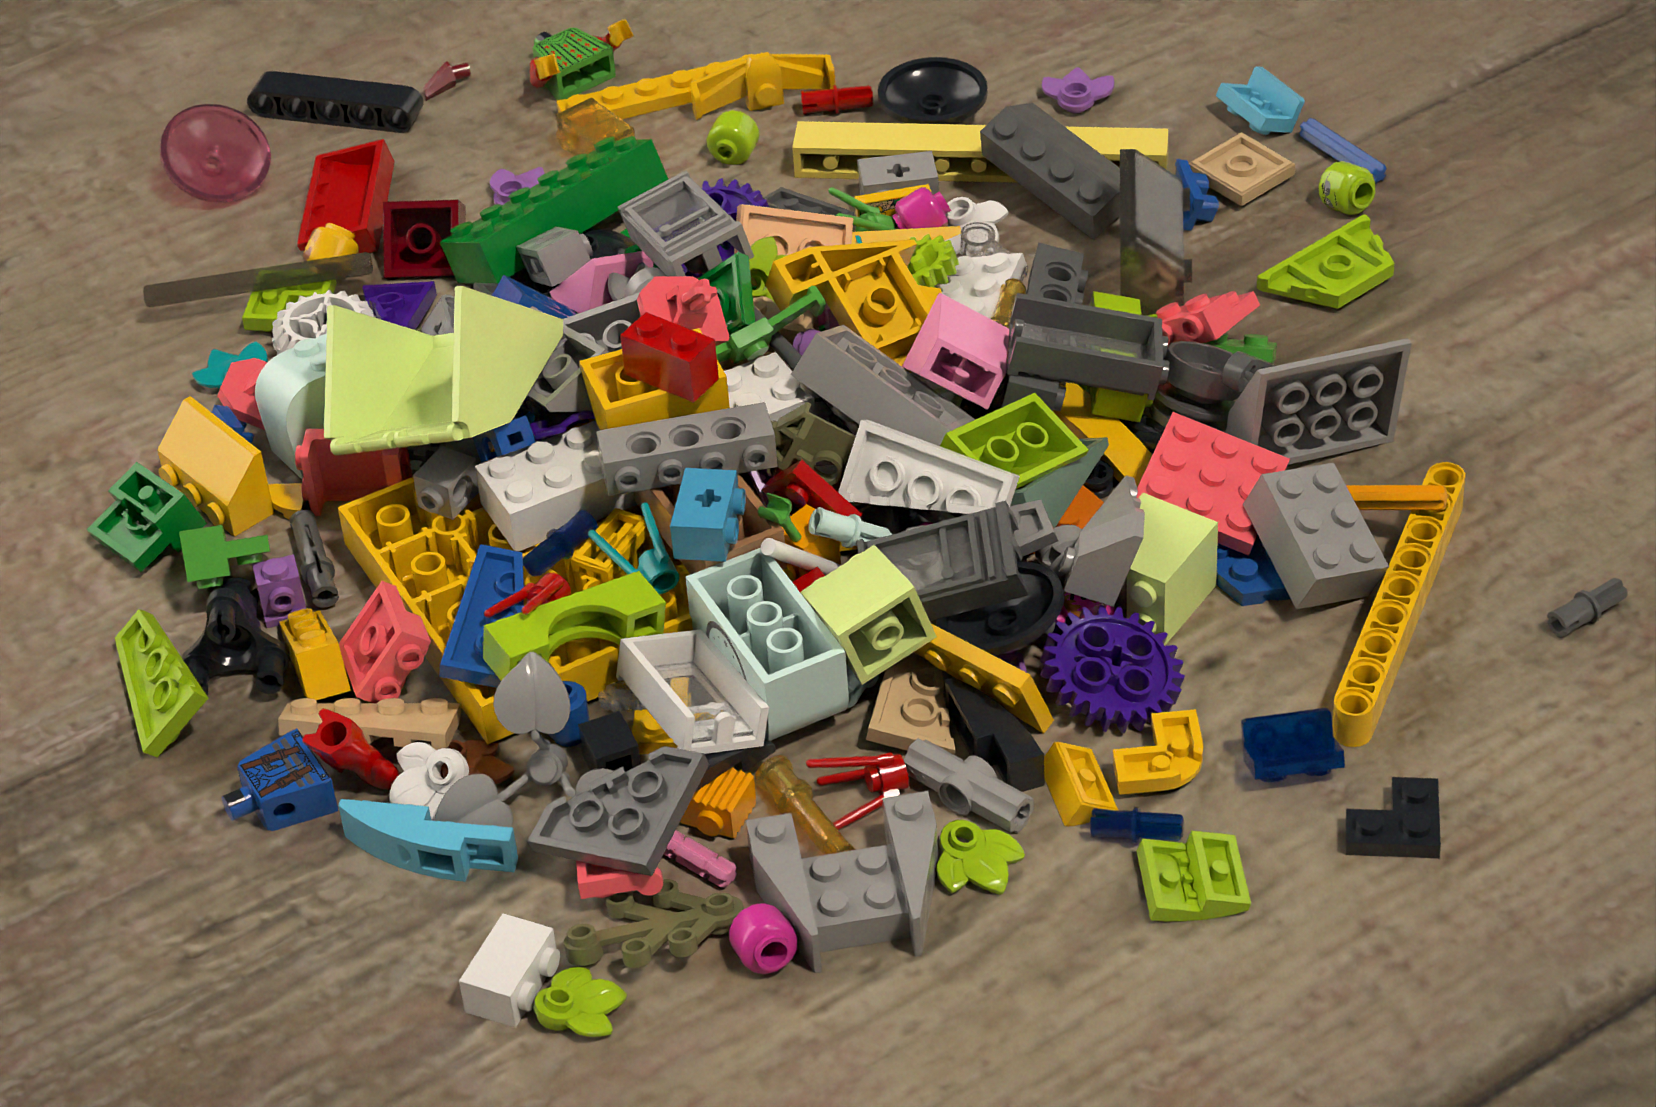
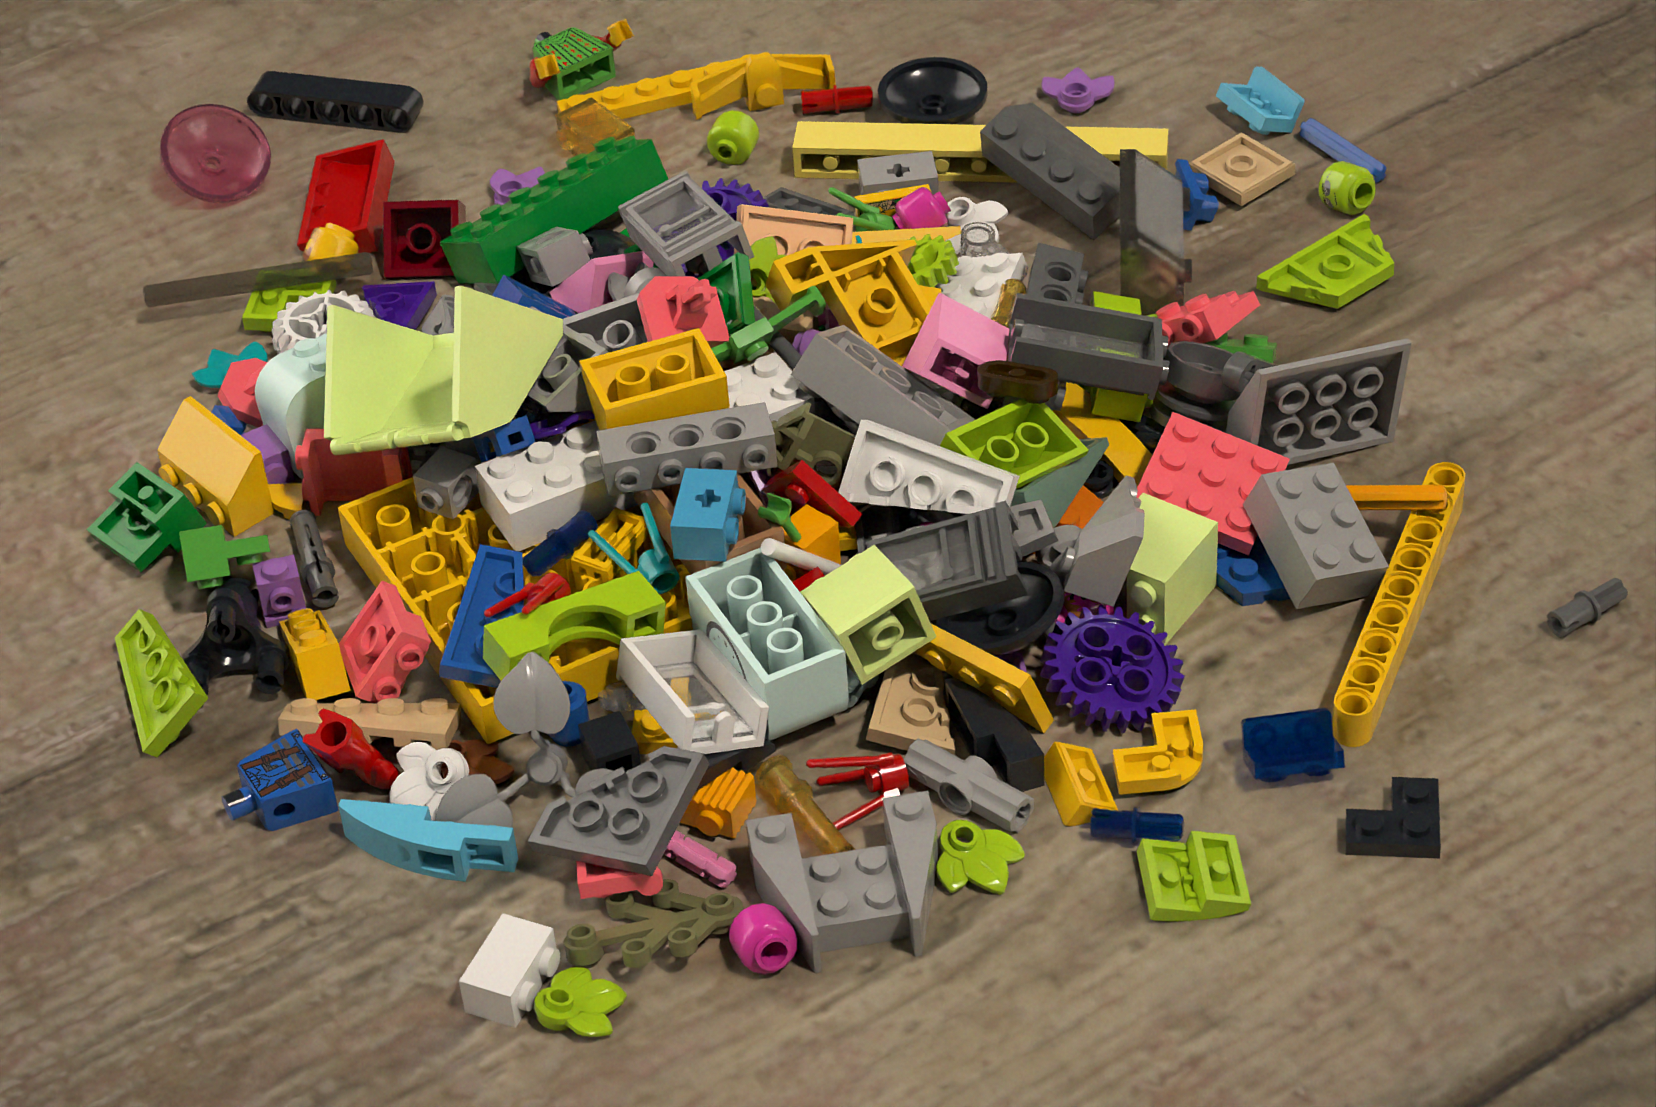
(274, 454): none -> medium lavender brick
(445, 79): dark red bar -> none
(669, 356): red brick -> none
(844, 528): light aqua axle -> none
(1018, 380): none -> dark brown plate

